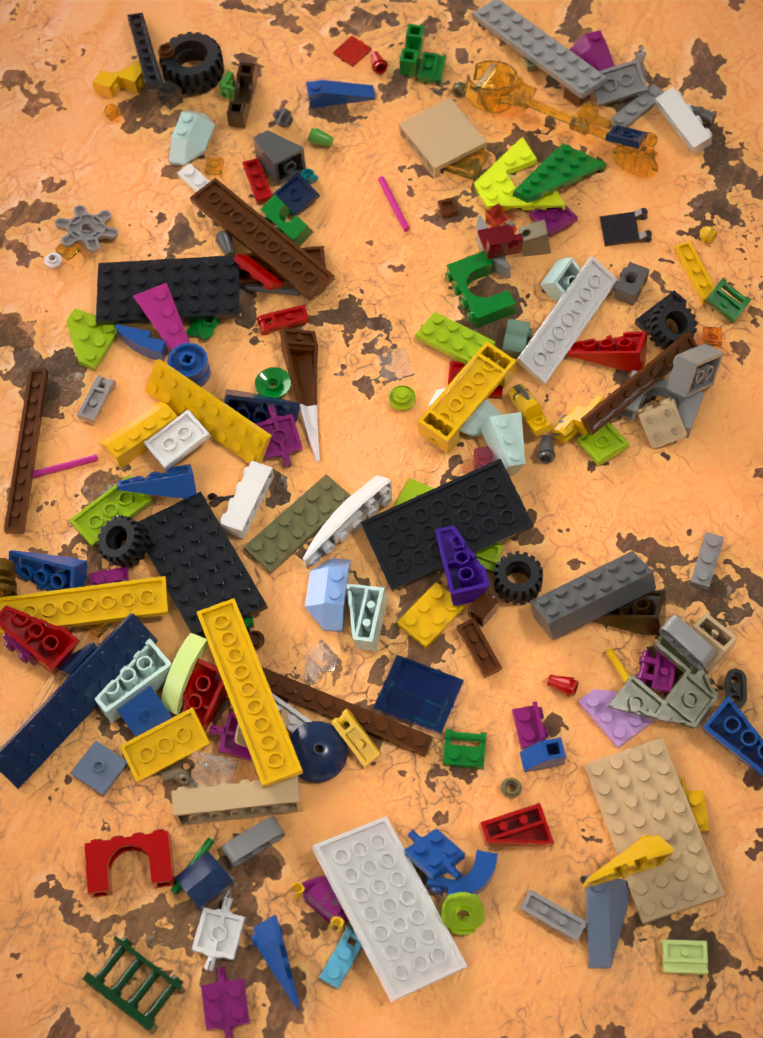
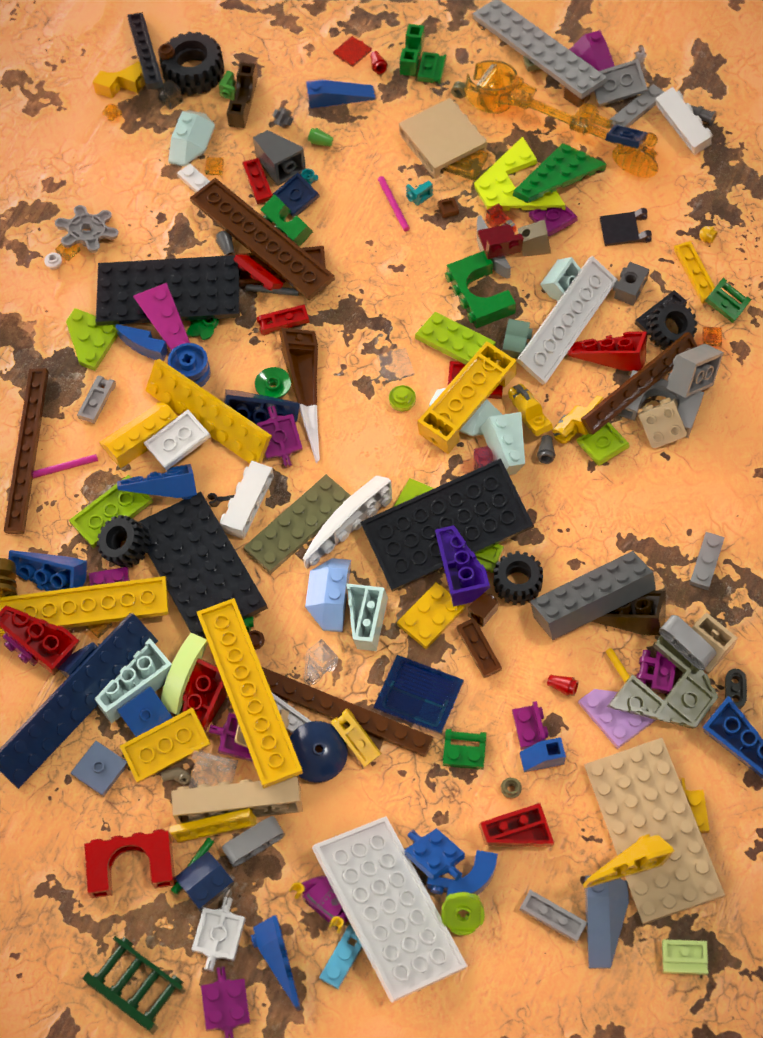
(213, 825): none -> yellow tile
(420, 194): none -> teal bracket

